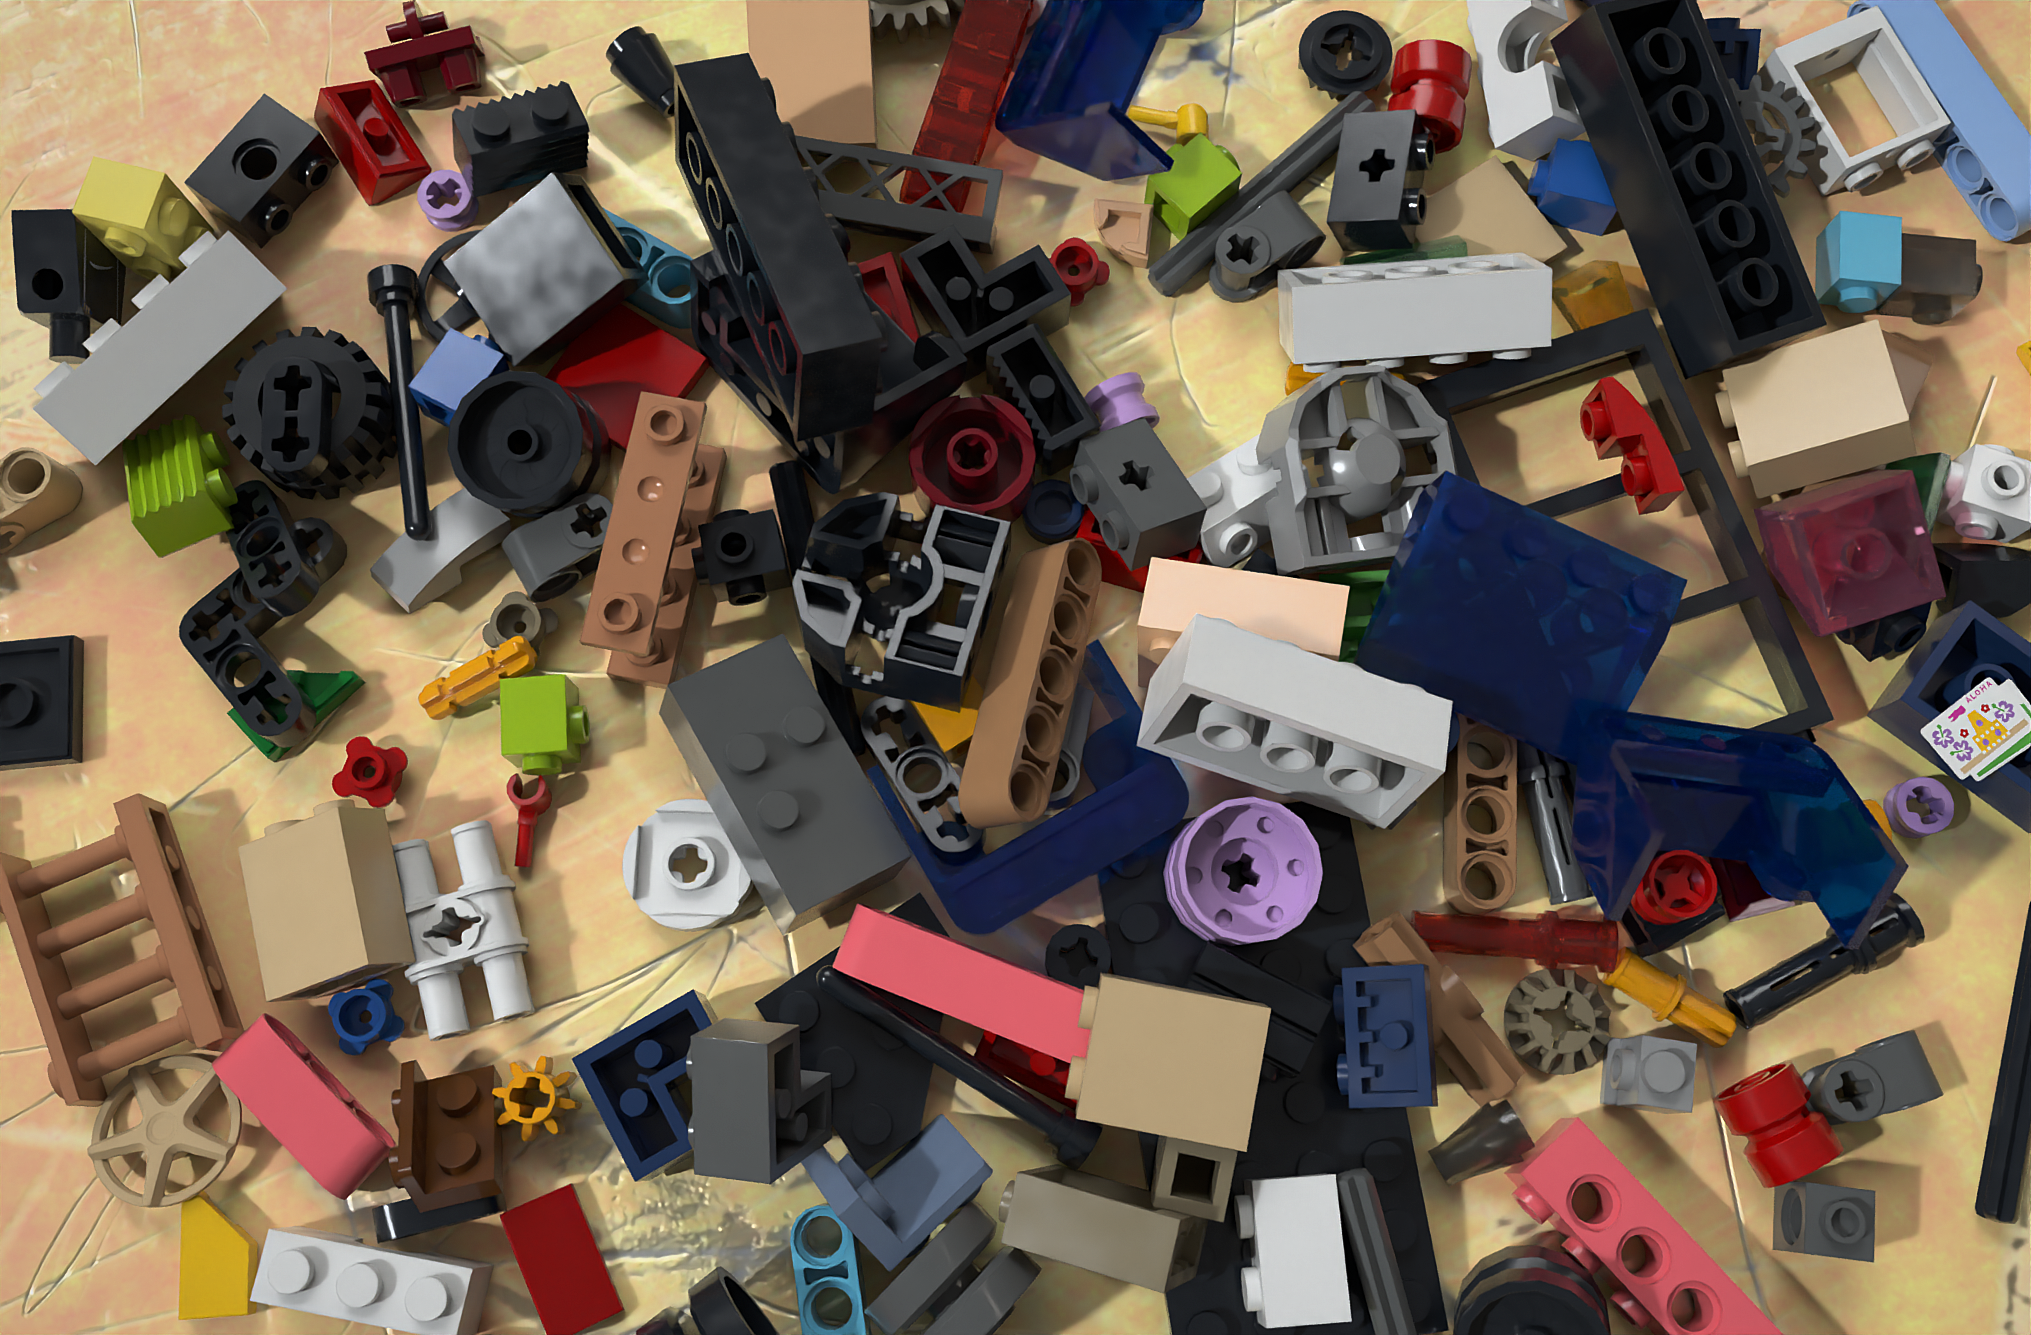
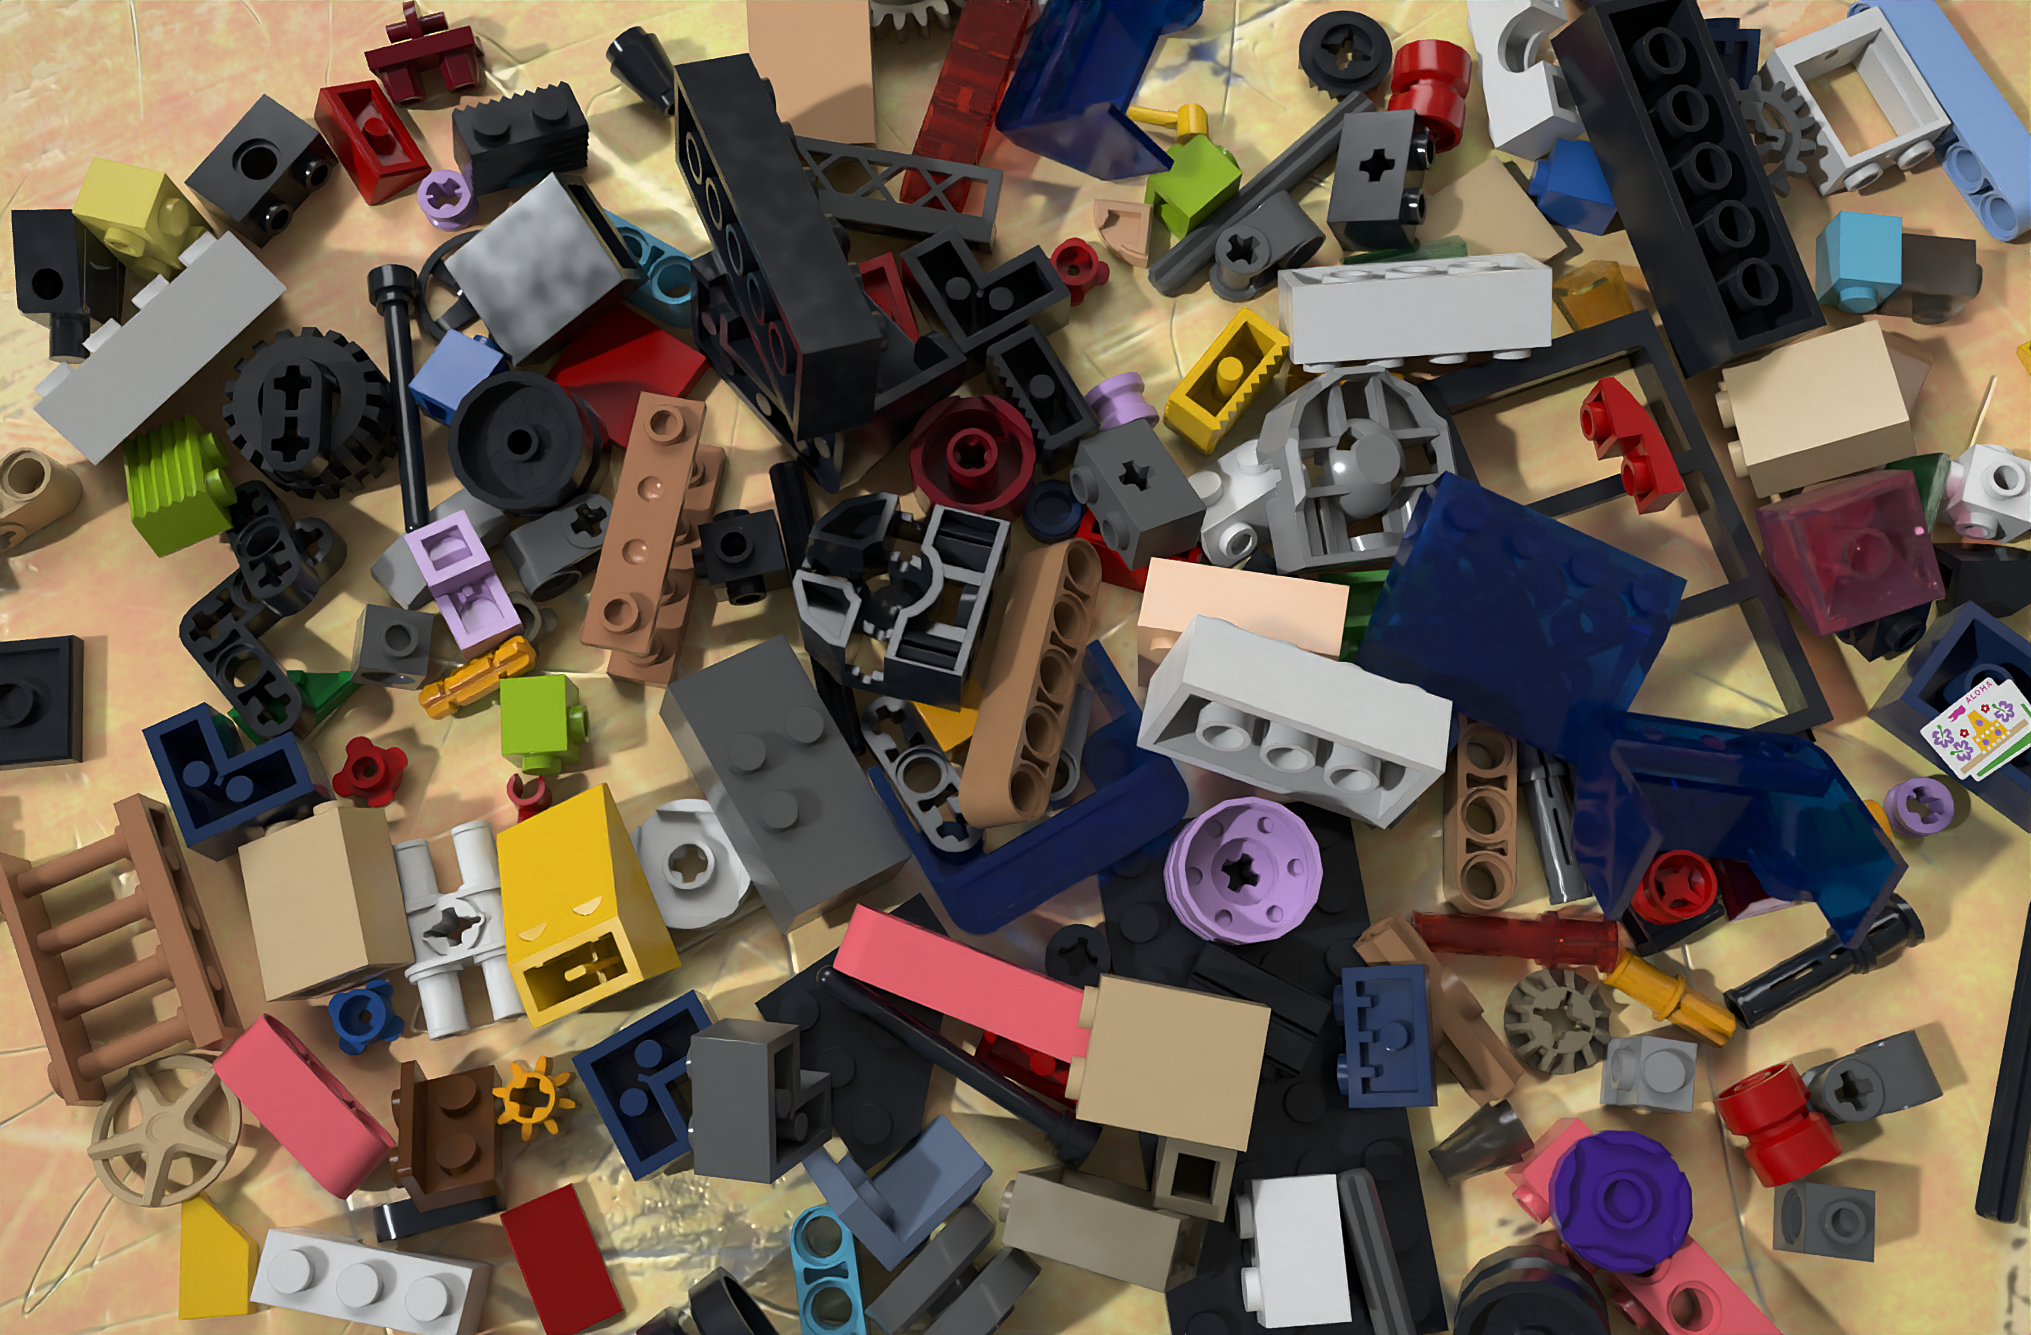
(229, 793): none -> brick
(391, 647): none -> dark grey brick
(464, 584): none -> lavender slope
(578, 909): none -> yellow slope
(1226, 381): none -> yellow brick
(1620, 1201): none -> dark purple tile

